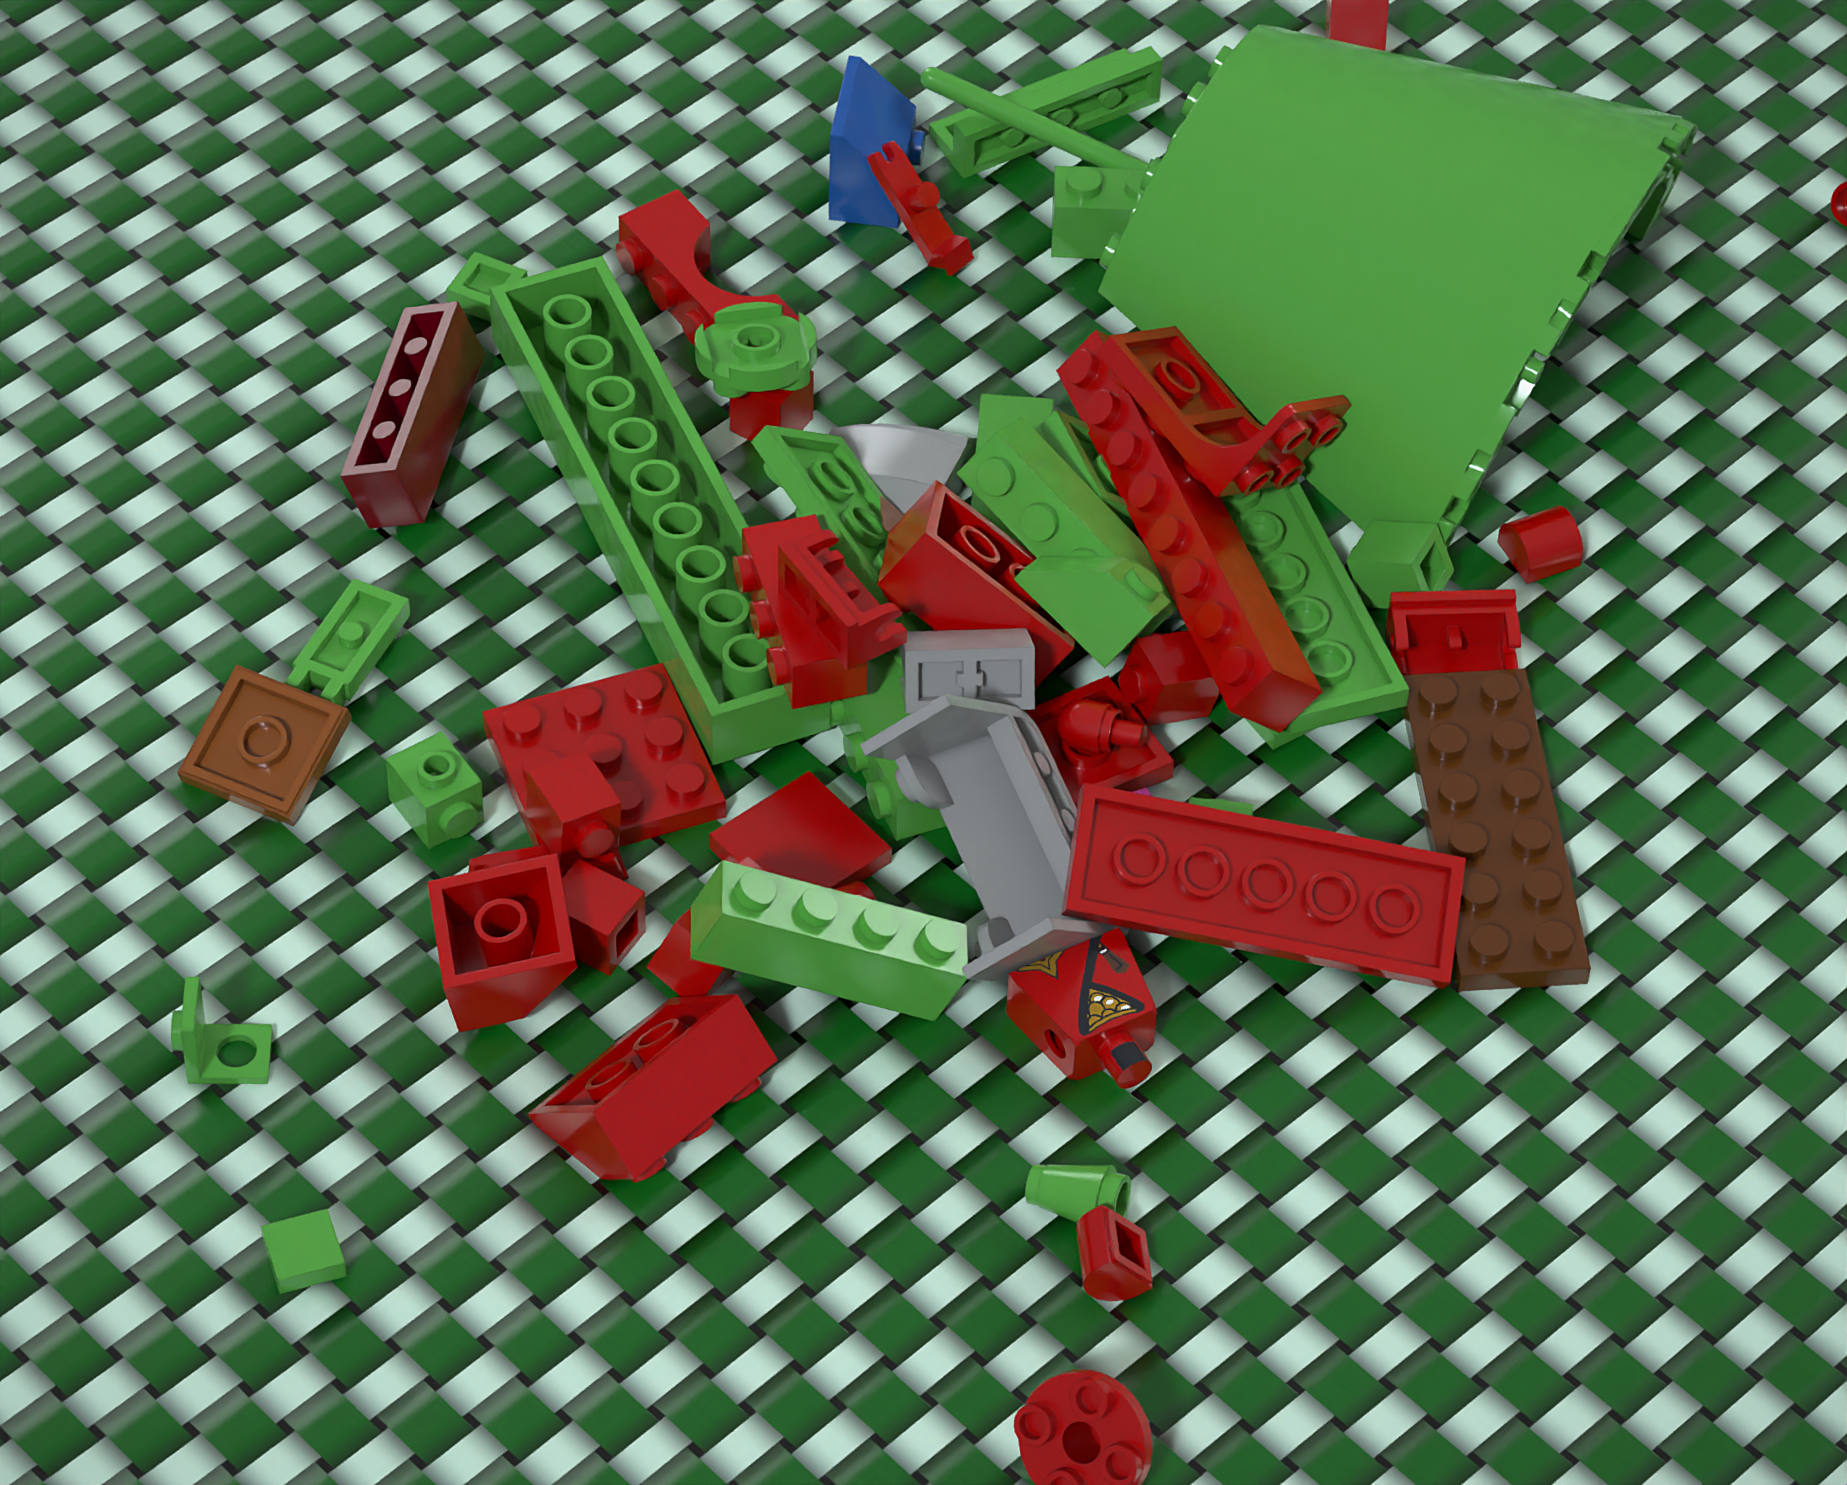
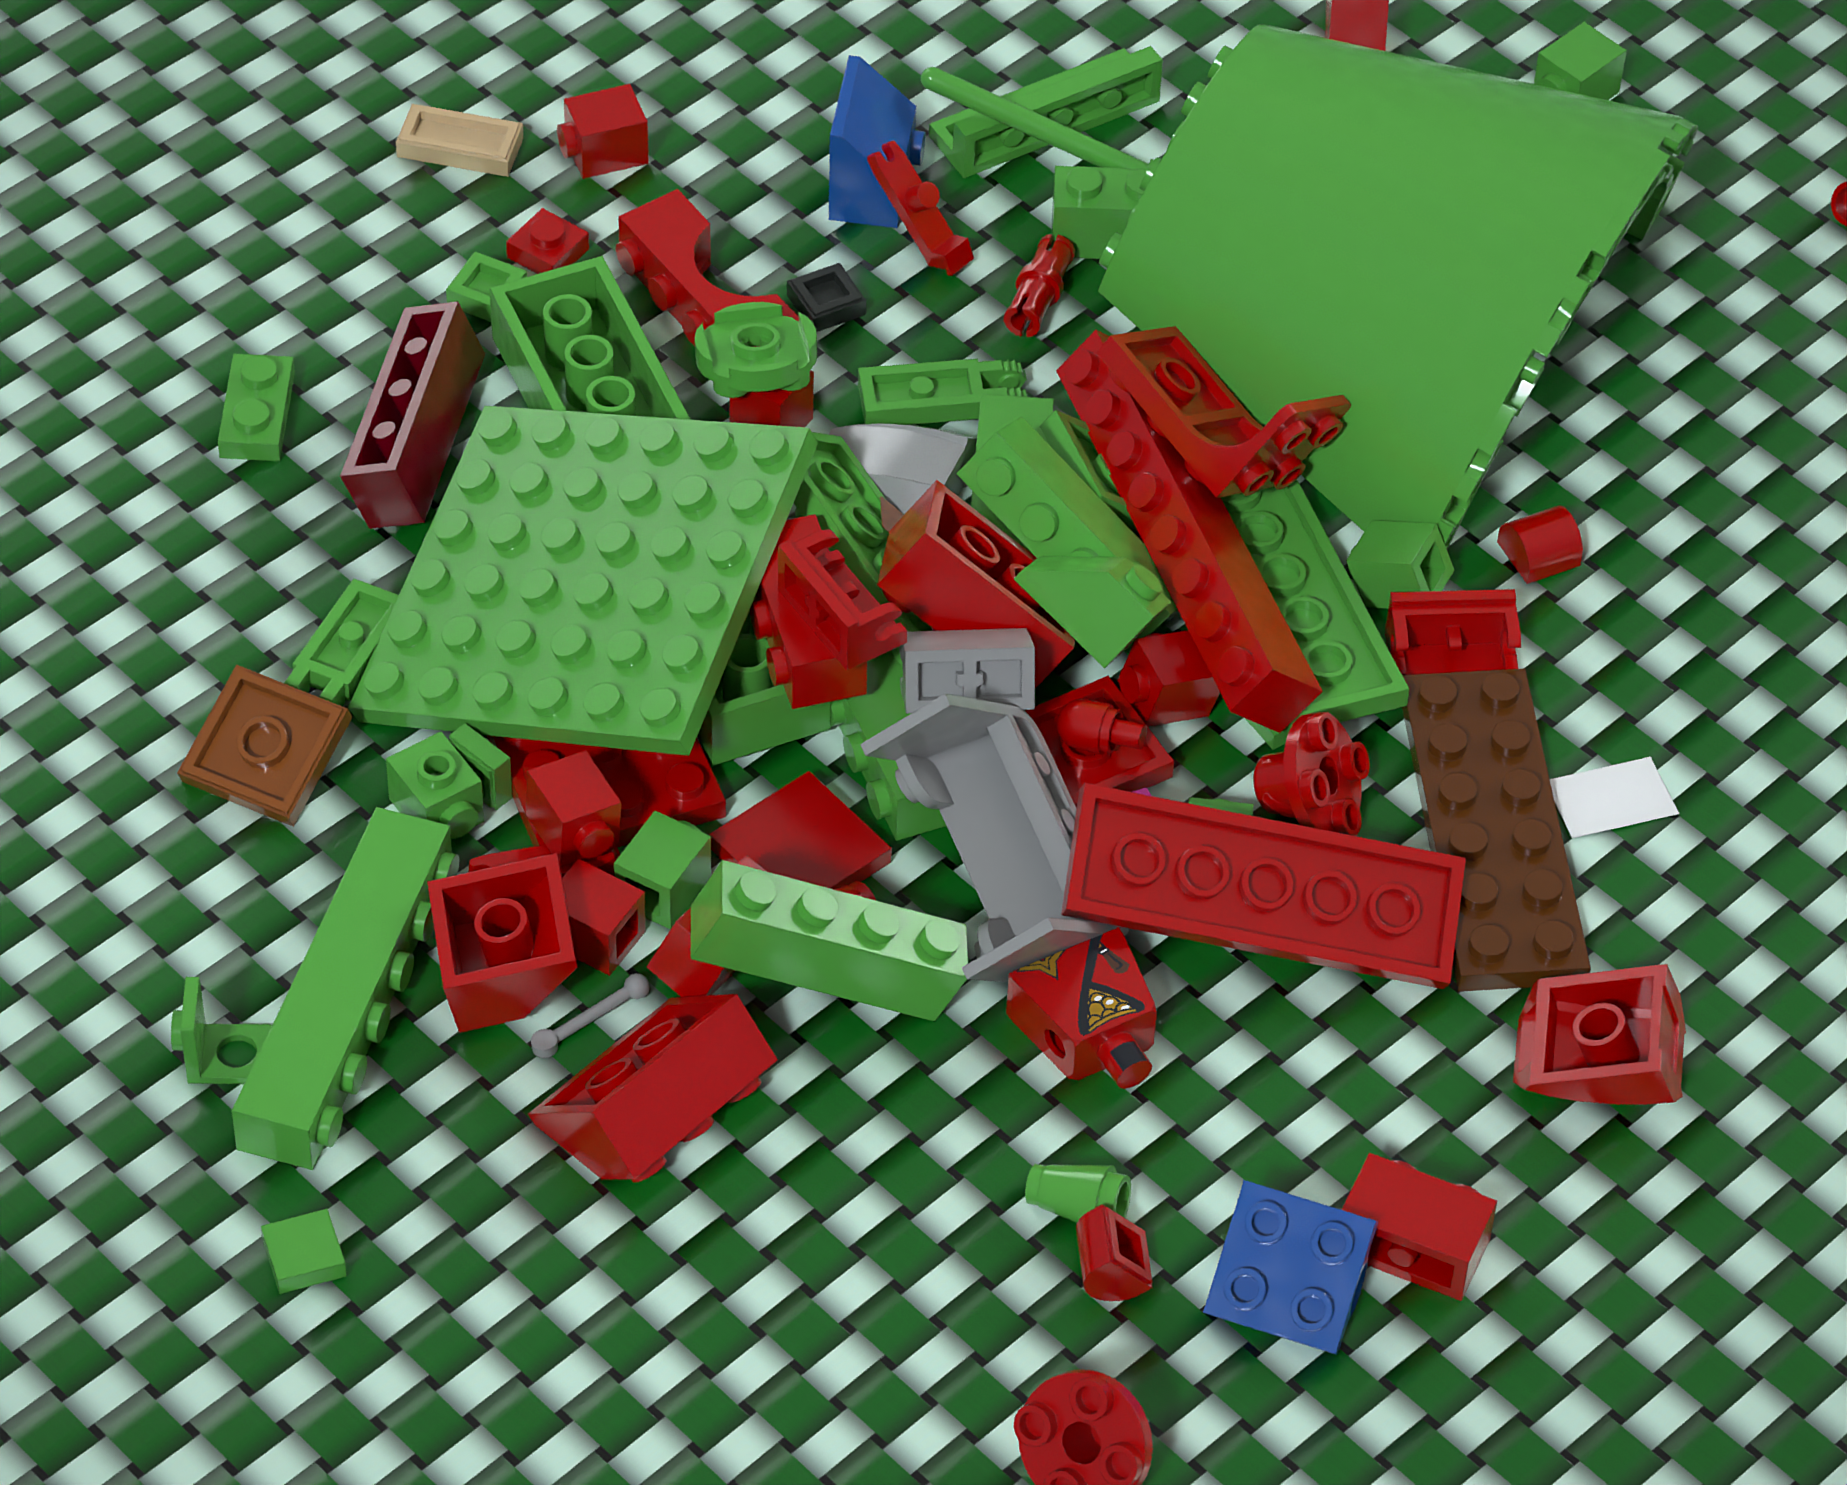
(256, 407): none -> bright green plate
(343, 991): none -> bright green brick
(459, 140): none -> tan tile
(487, 762): none -> bright green tile
(545, 1041): none -> light grey hinge
(547, 243): none -> red plate
(585, 578): none -> bright green plate
(604, 131): none -> red brick
(669, 864): none -> bright green brick
(827, 297): none -> pearl dark grey tile
(935, 390): none -> bright green hinge
(1039, 285): none -> red pin
(1291, 1267): none -> blue plate
(1315, 776): none -> red plate
(1425, 1225): none -> red brick
(1582, 64): none -> bright green brick
(1603, 1037): none -> red slope
(1612, 797): none -> white sticker

